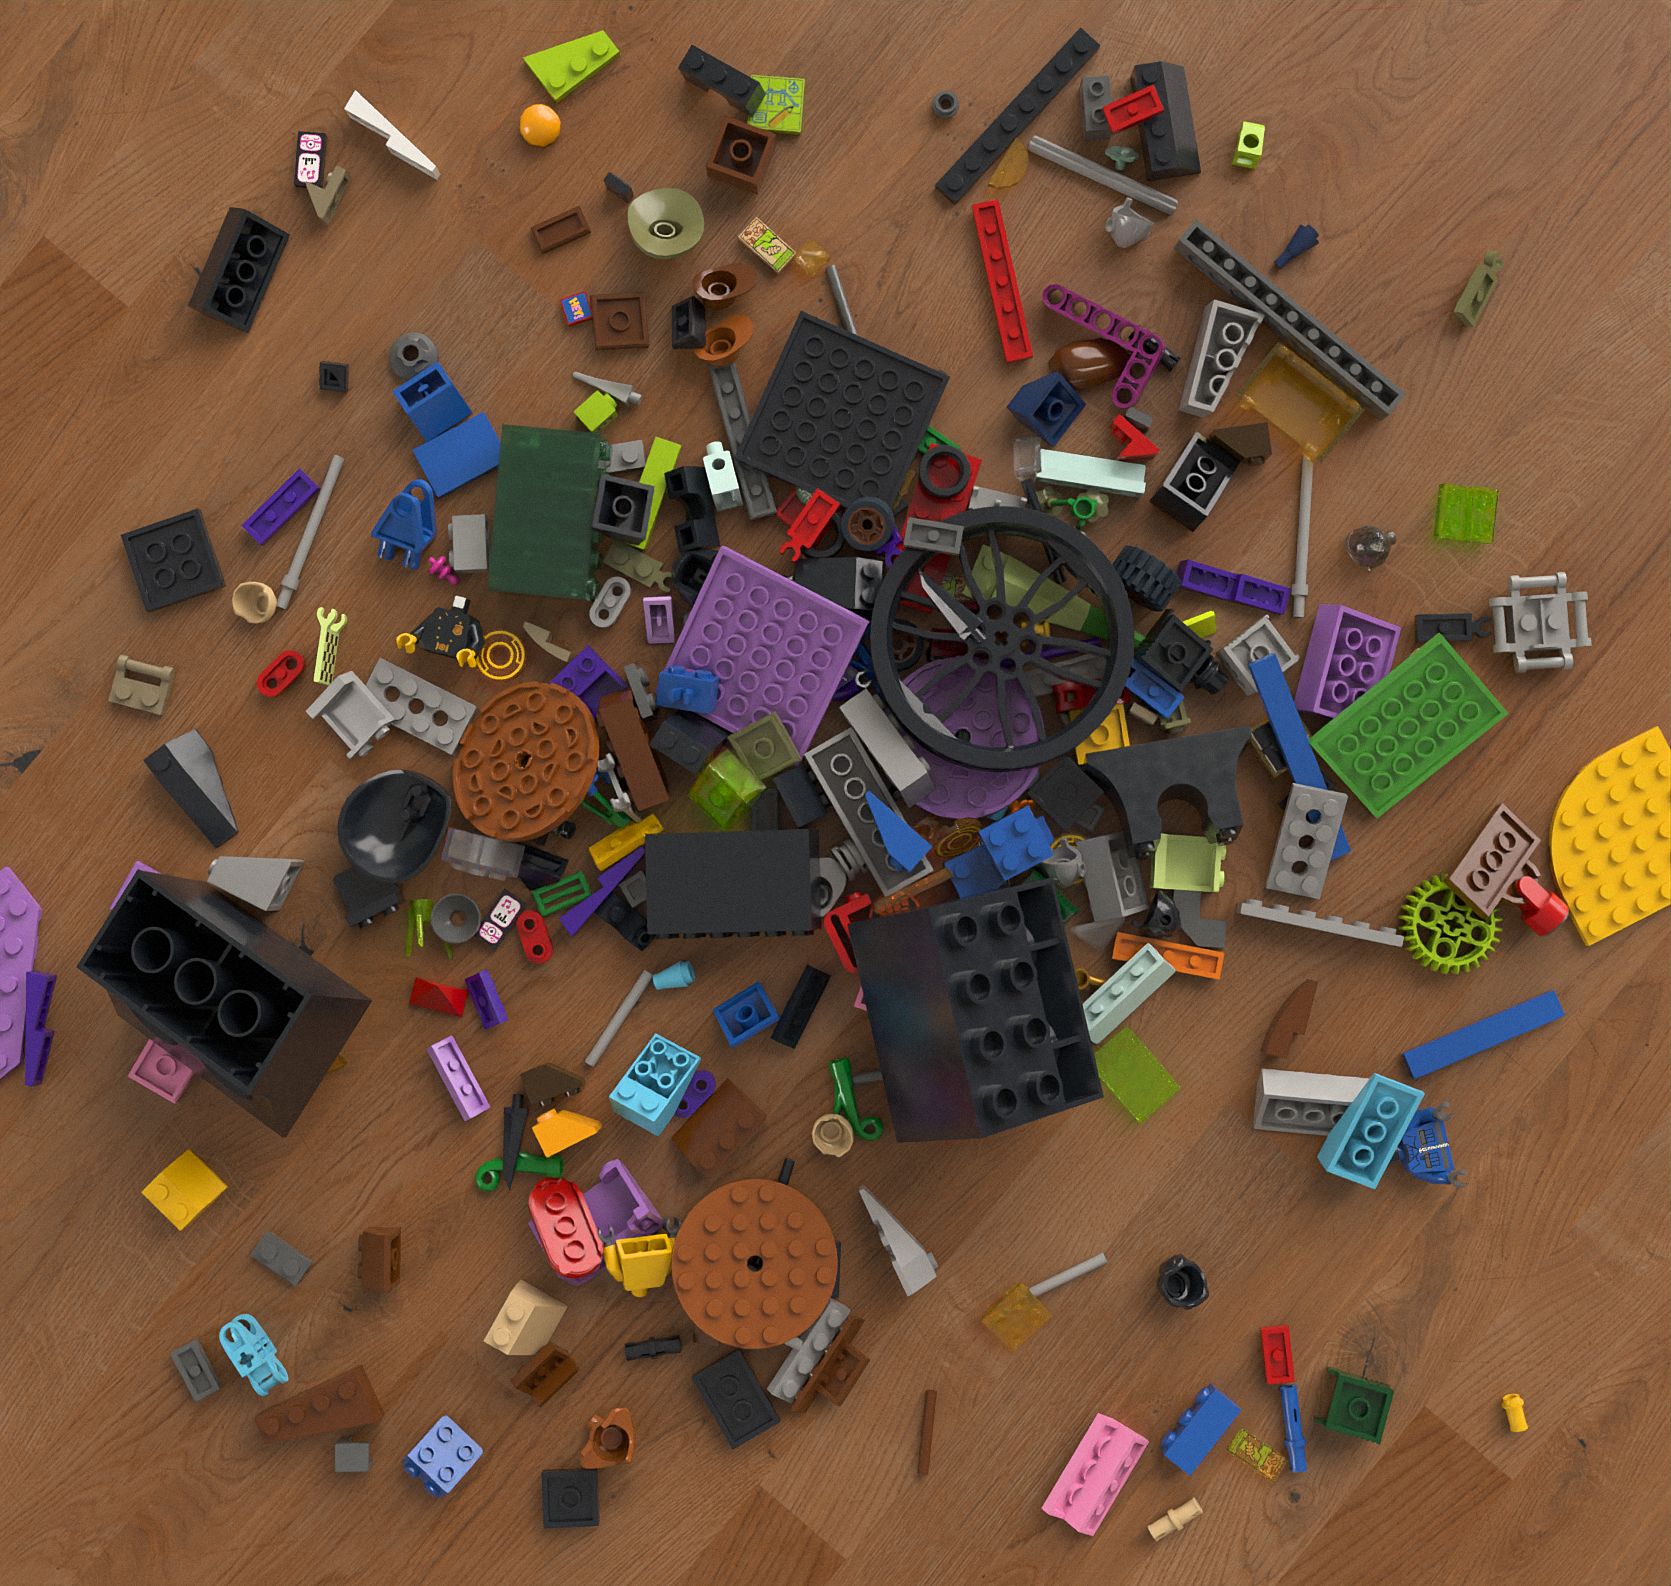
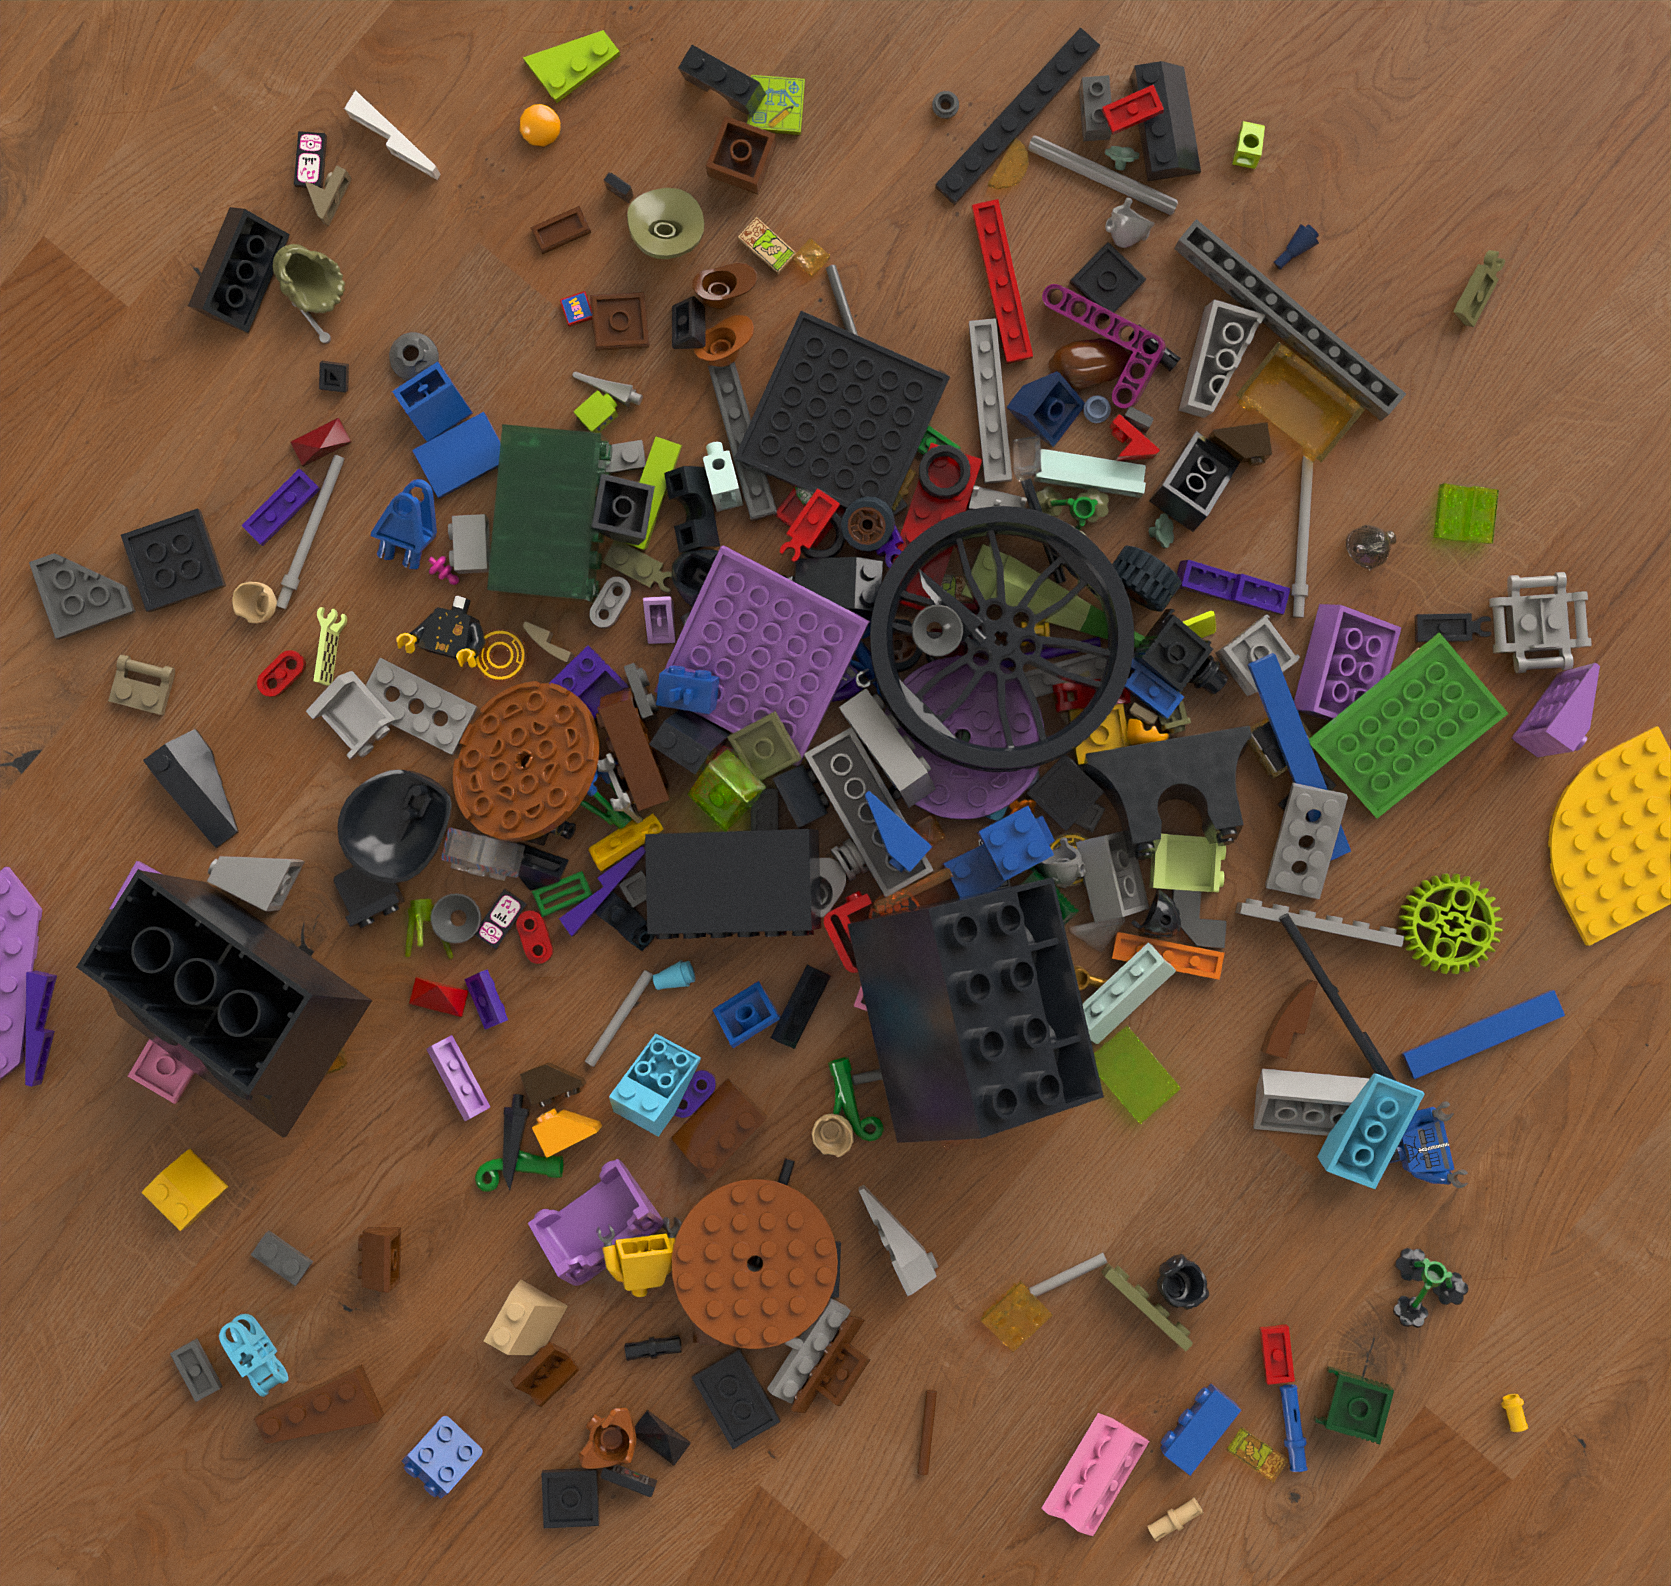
(78, 596): none -> dark grey plate
(308, 278): none -> olive hair
(321, 442): none -> dark red slope
(324, 336): none -> light grey hinge
(352, 1456): dark grey panel -> none
(565, 1227): tile -> none
(629, 1479): none -> black tile
(661, 1437): none -> black slope
(933, 536): dark grey plate -> none
(951, 630): none -> dark grey piece
(956, 839): clear orange tile -> none
(990, 401): none -> light grey plate
(1097, 409): none -> sand blue plate
(1108, 279): none -> black tile
(1137, 735): none -> light orange hair
(1157, 1313): none -> olive plate
(1163, 530): none -> sand green plant
(1361, 1038): none -> black bar
(1445, 1285): none -> black plant
(1499, 870): plate -> none
(1561, 714): none -> medium lavender slope

